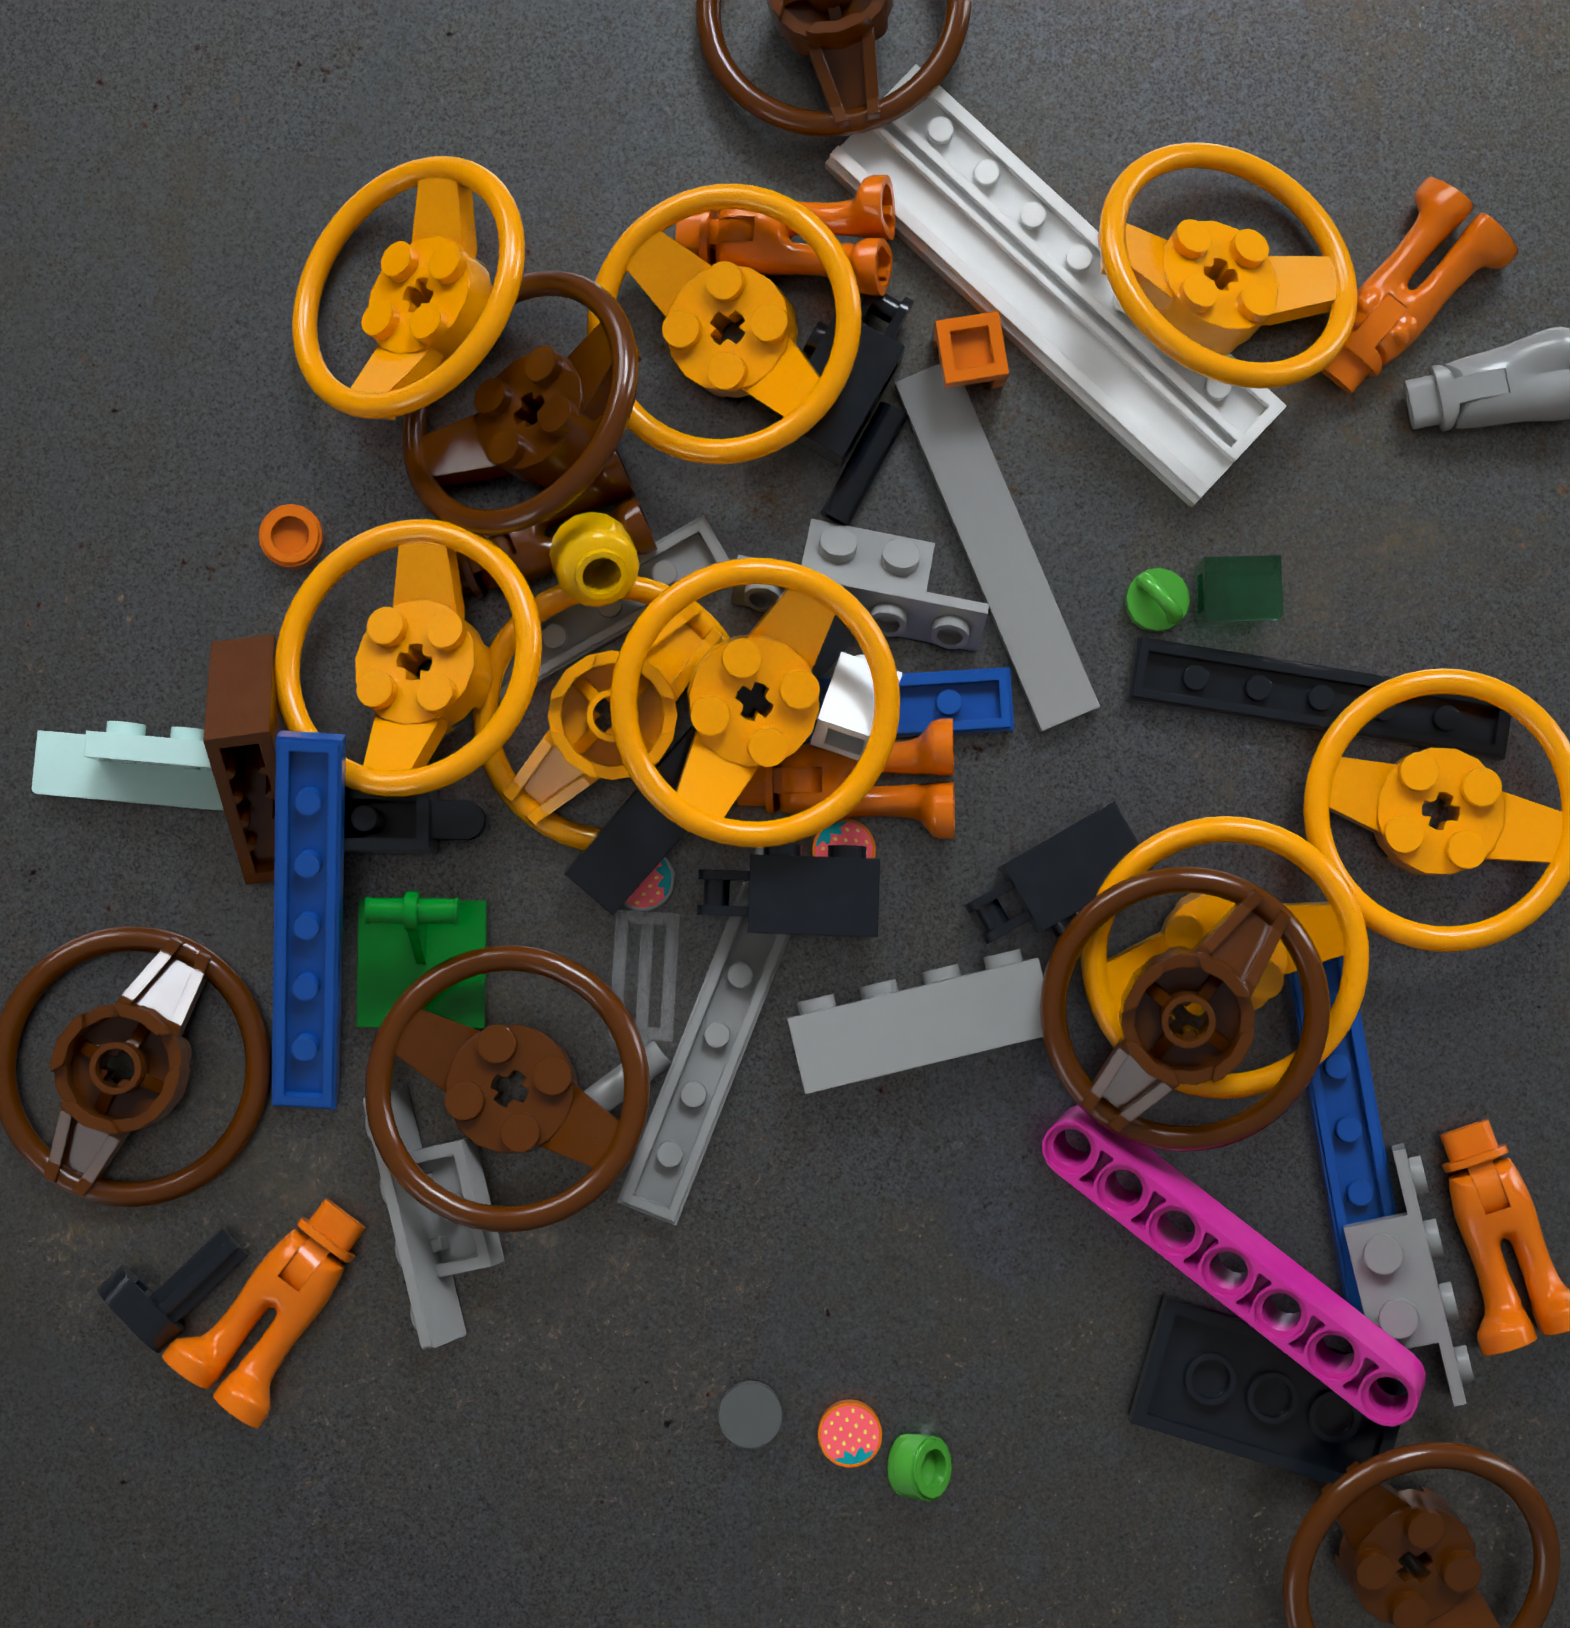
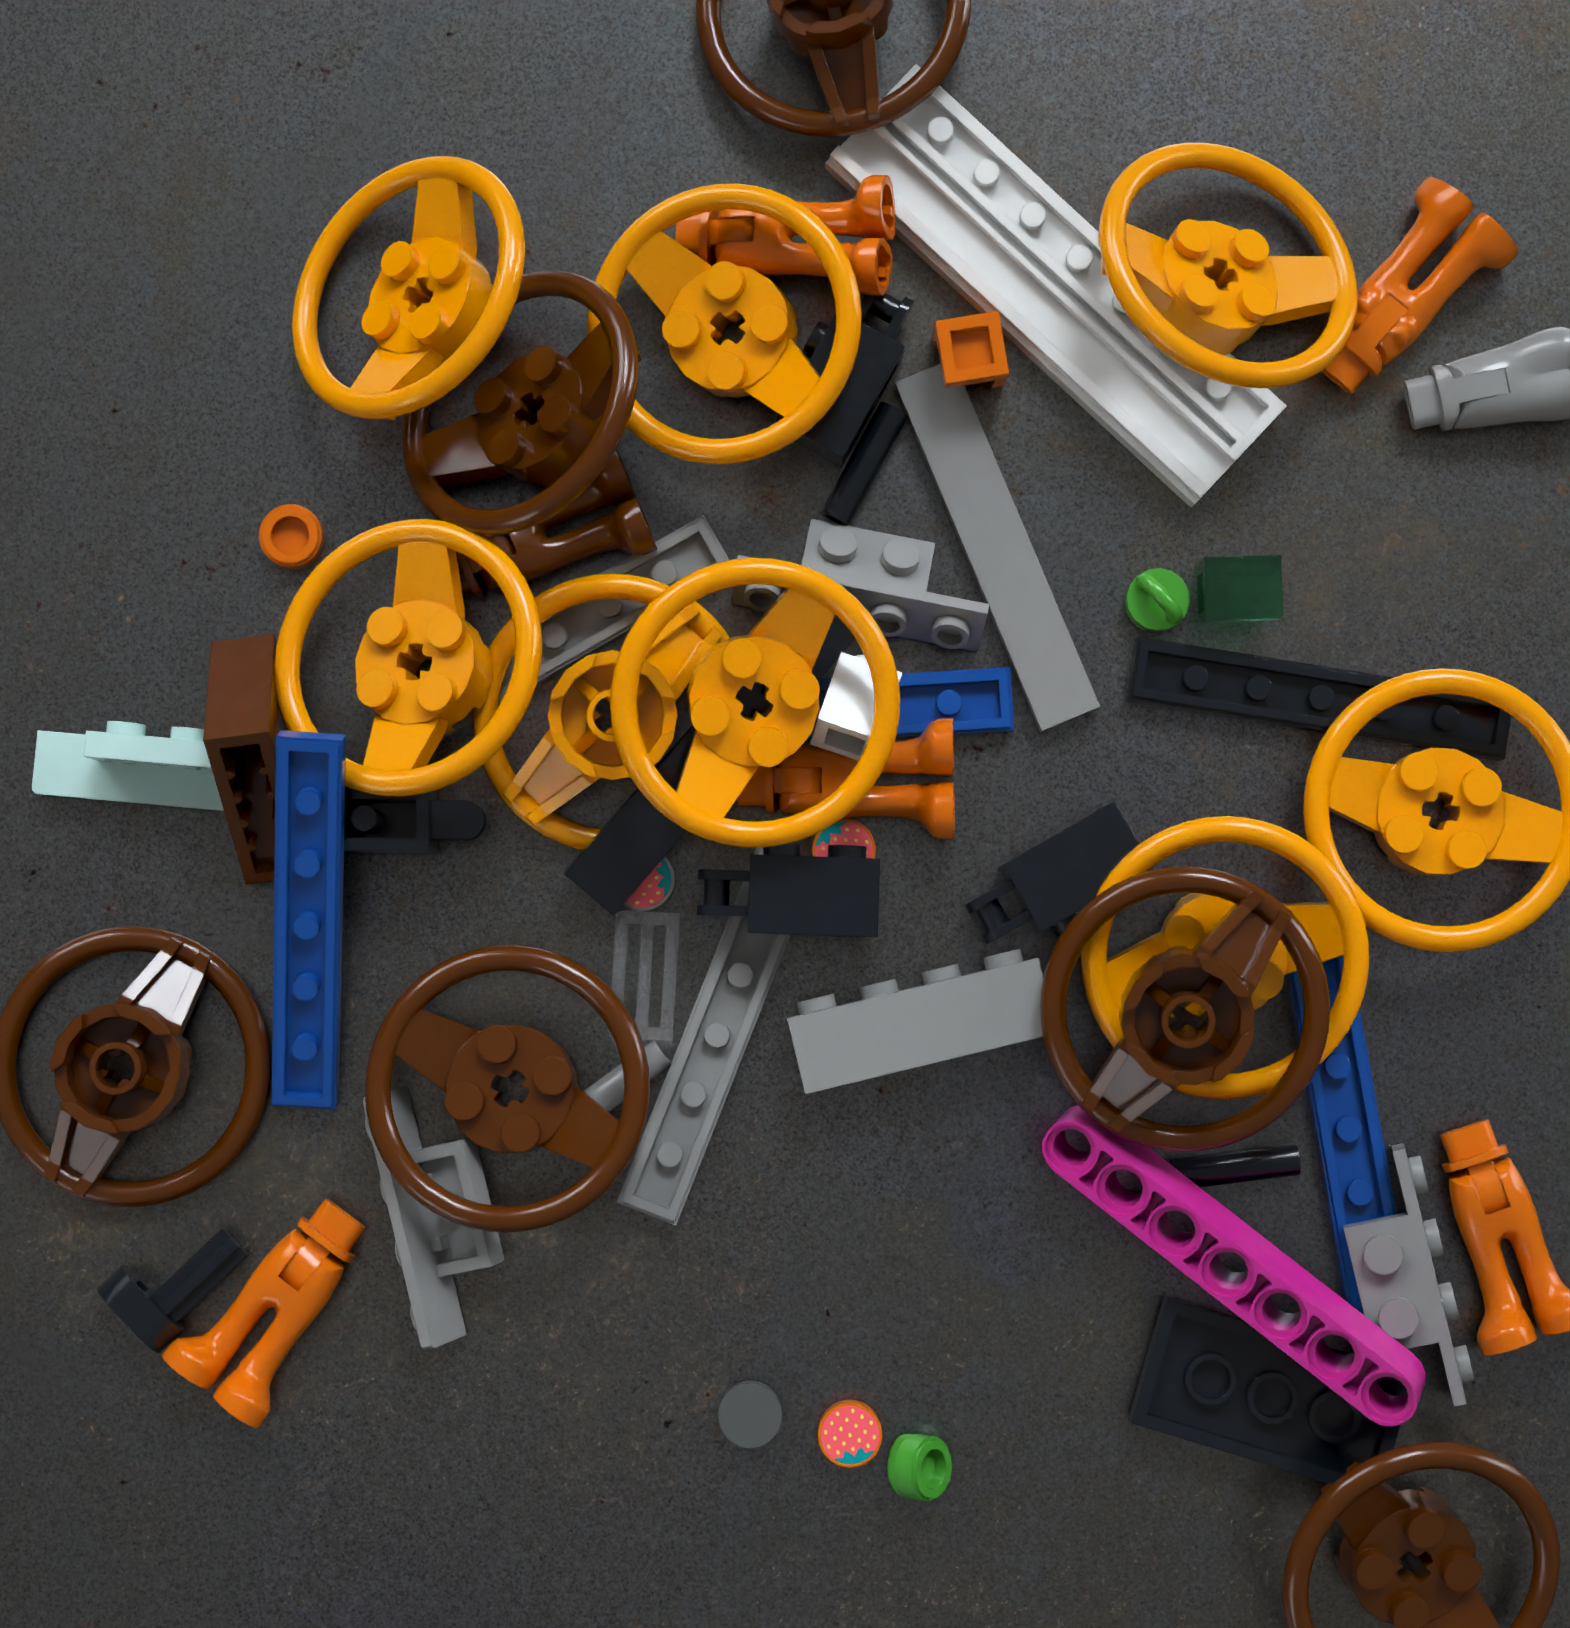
(406, 939): green plate -> none
(594, 559): yellow head -> none
(1240, 1165): none -> black piece

